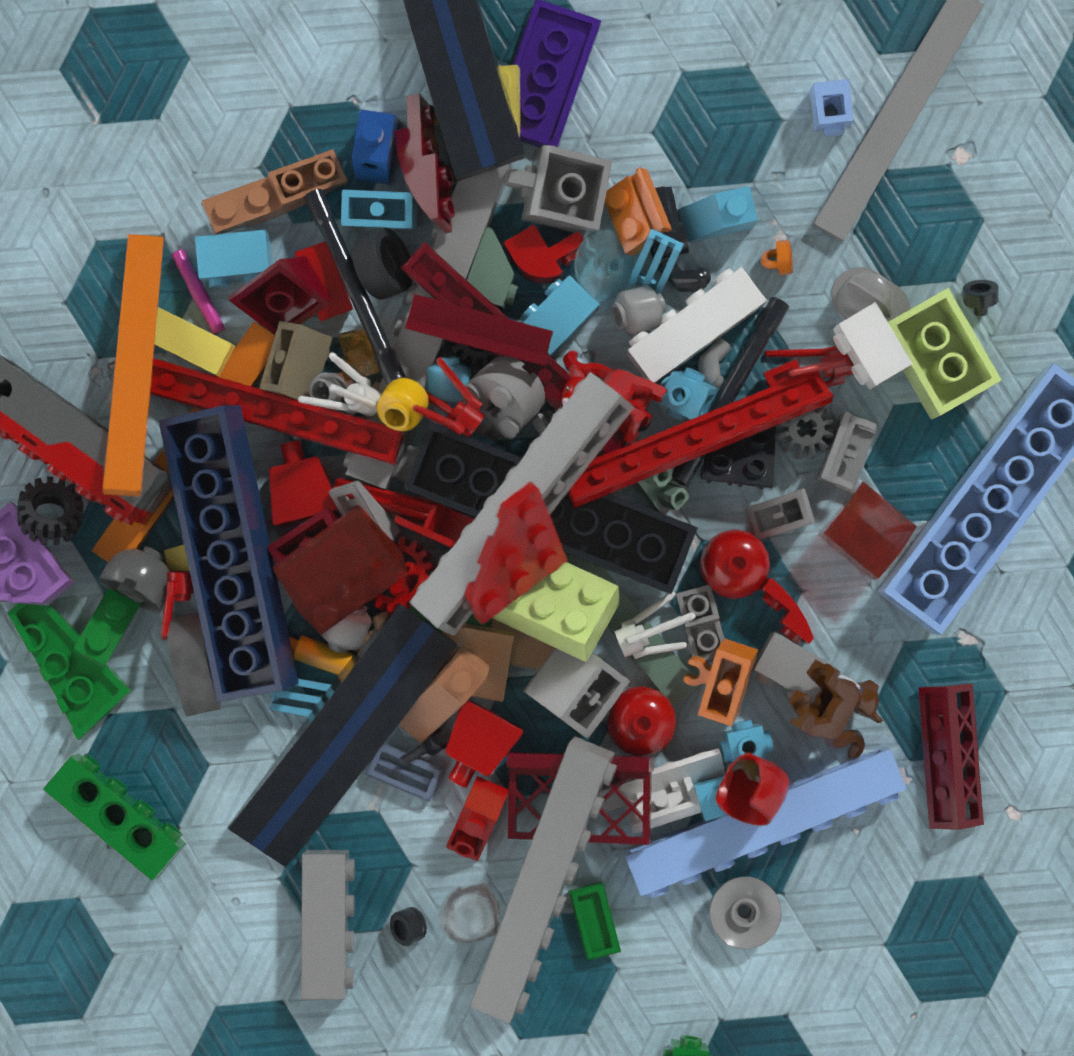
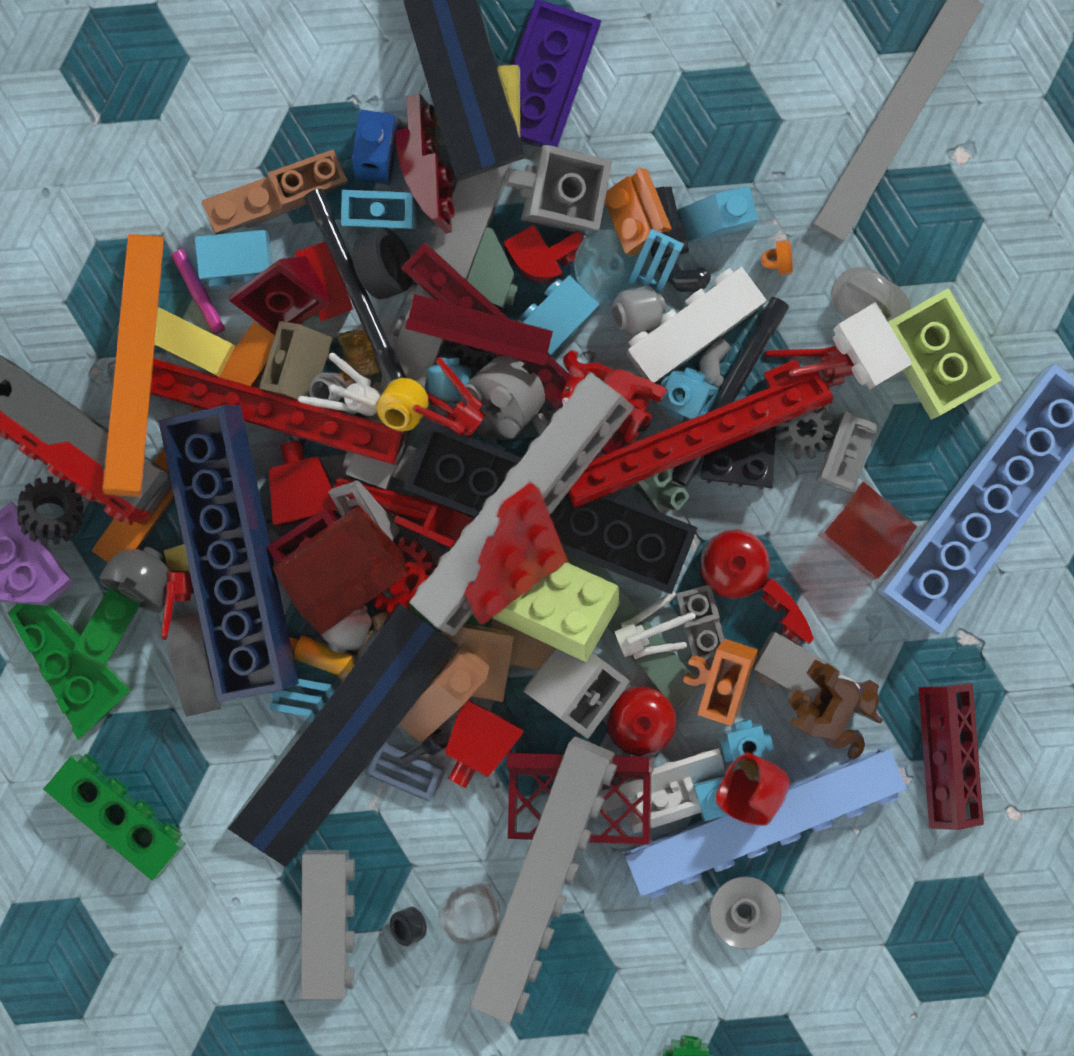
(477, 818): red slope -> none
(594, 921): green tile -> none
(781, 514): light grey slope -> none
(835, 96): light blue brick -> none
(980, 295): black tile -> none

